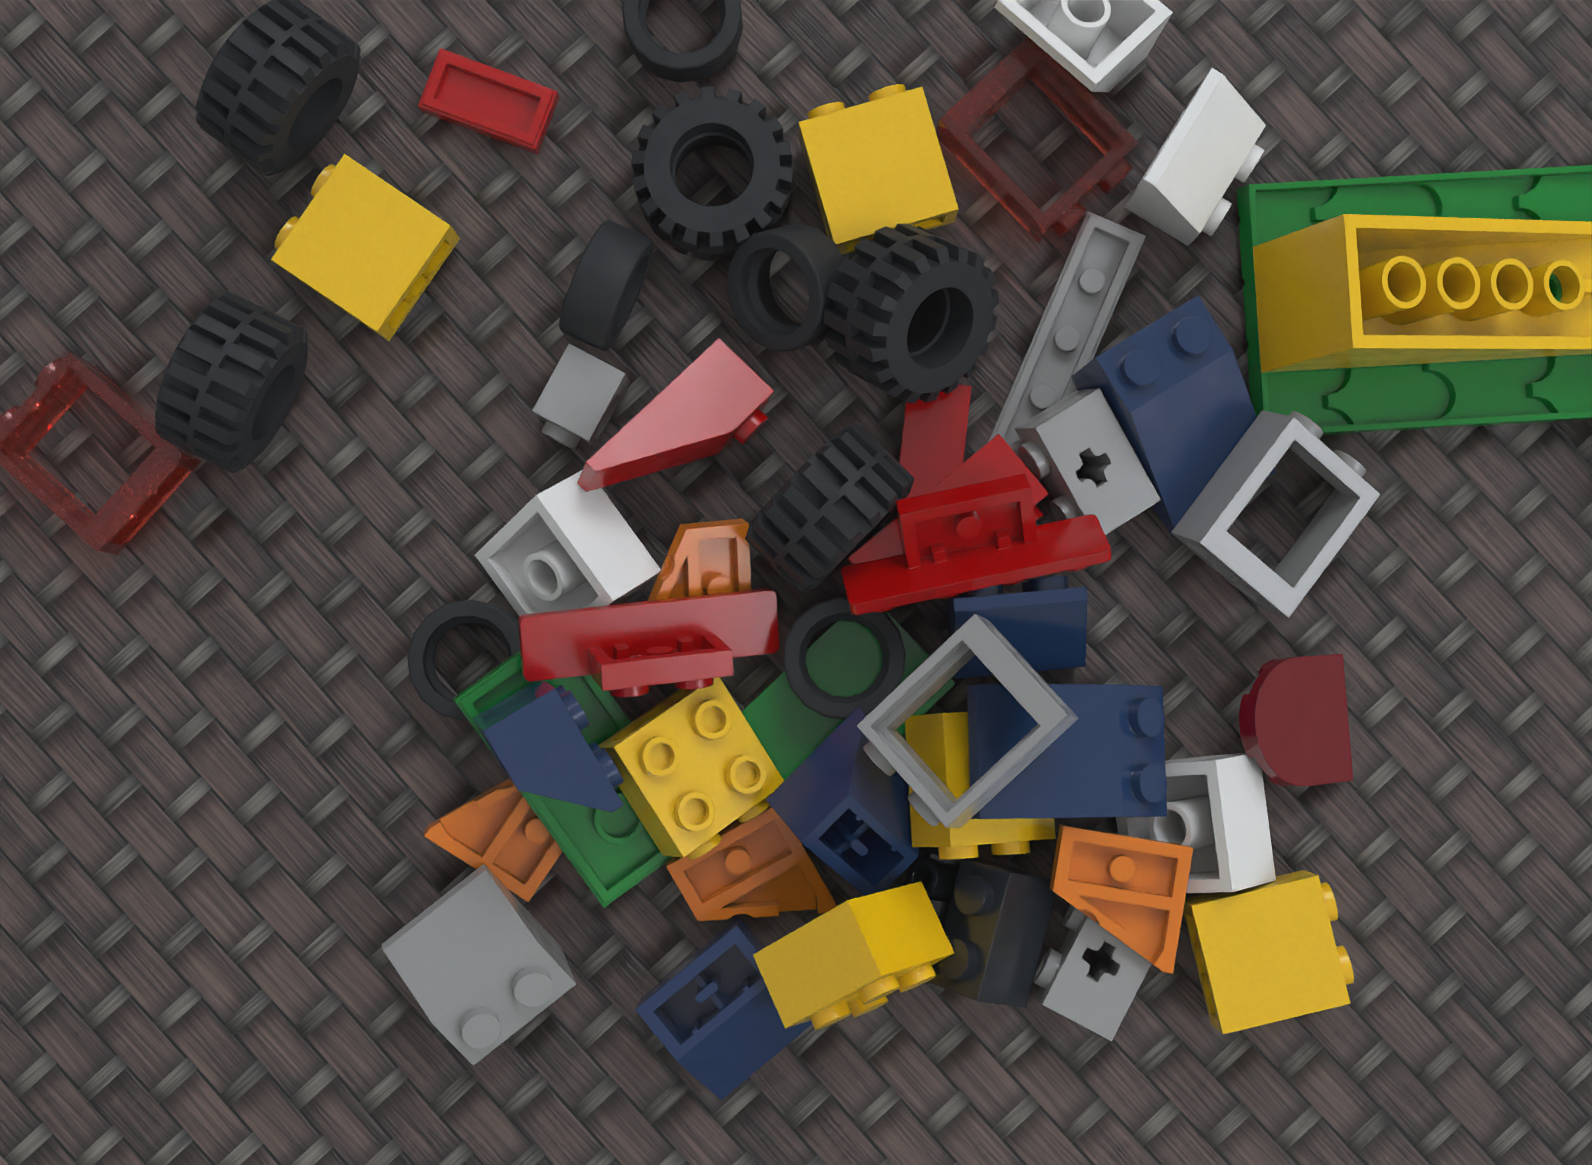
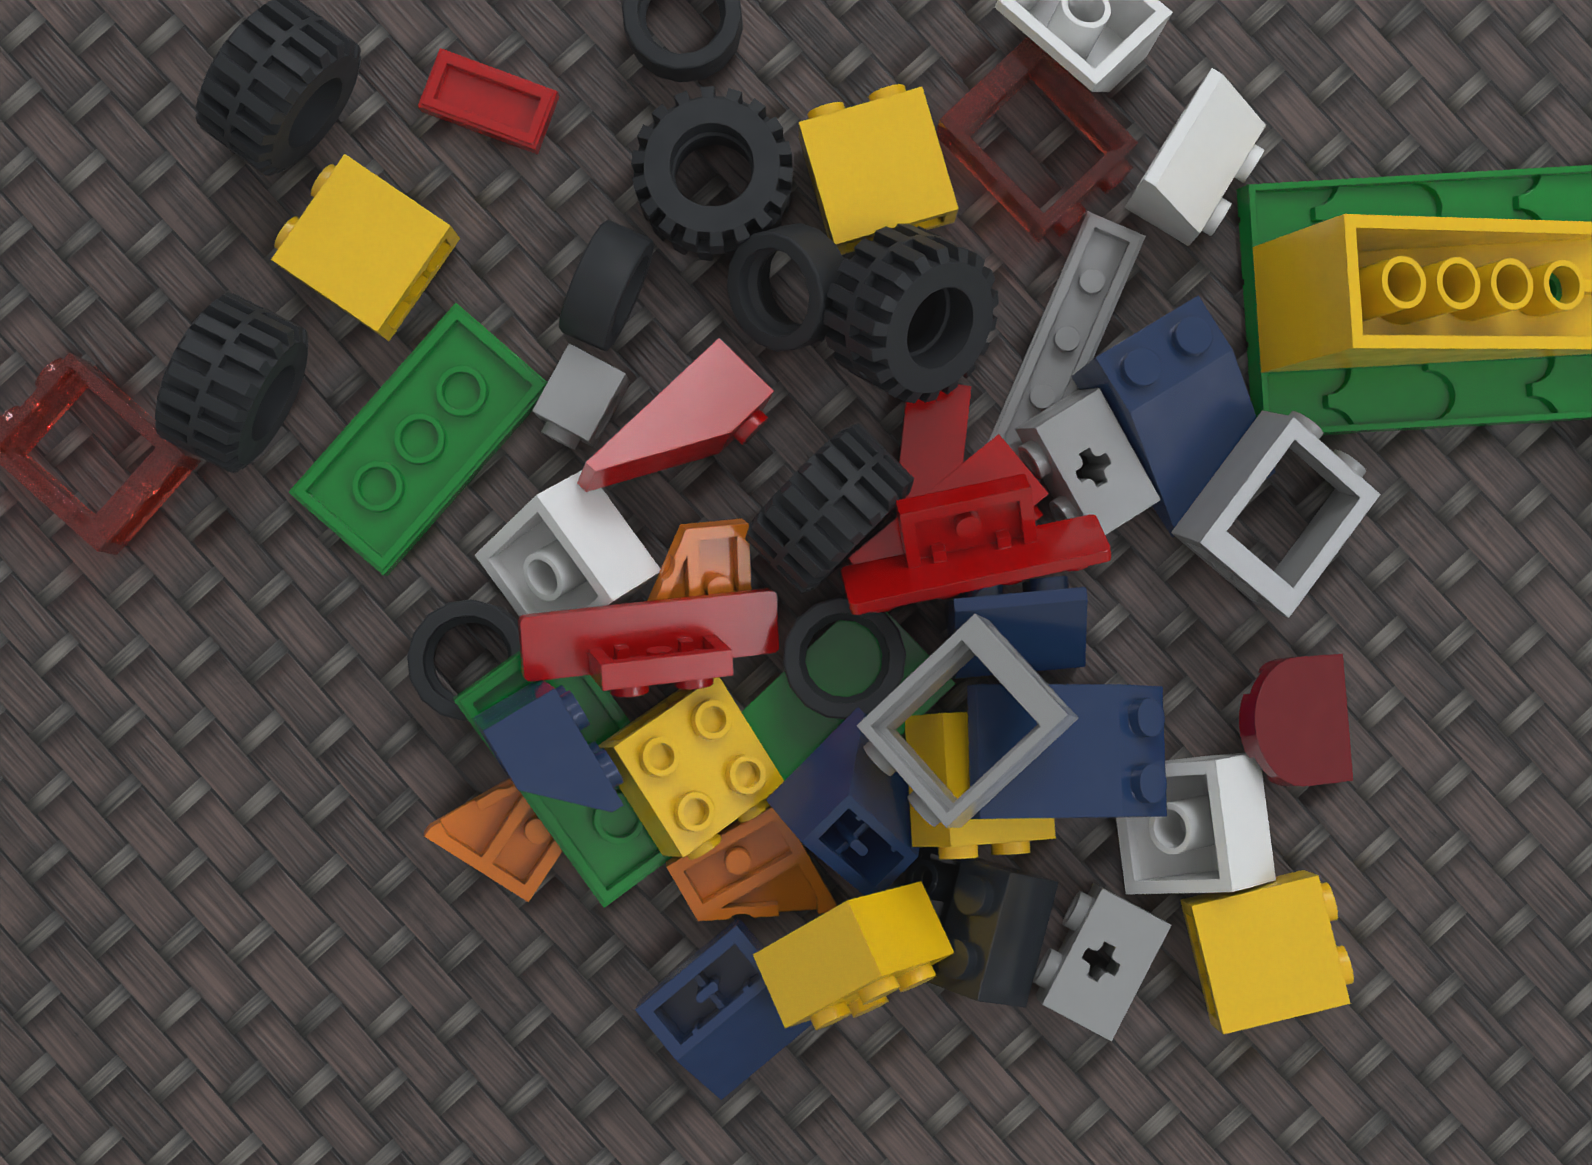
(420, 440): none -> green tile
(479, 964): light grey slope -> none
(1126, 887): orange wing -> none

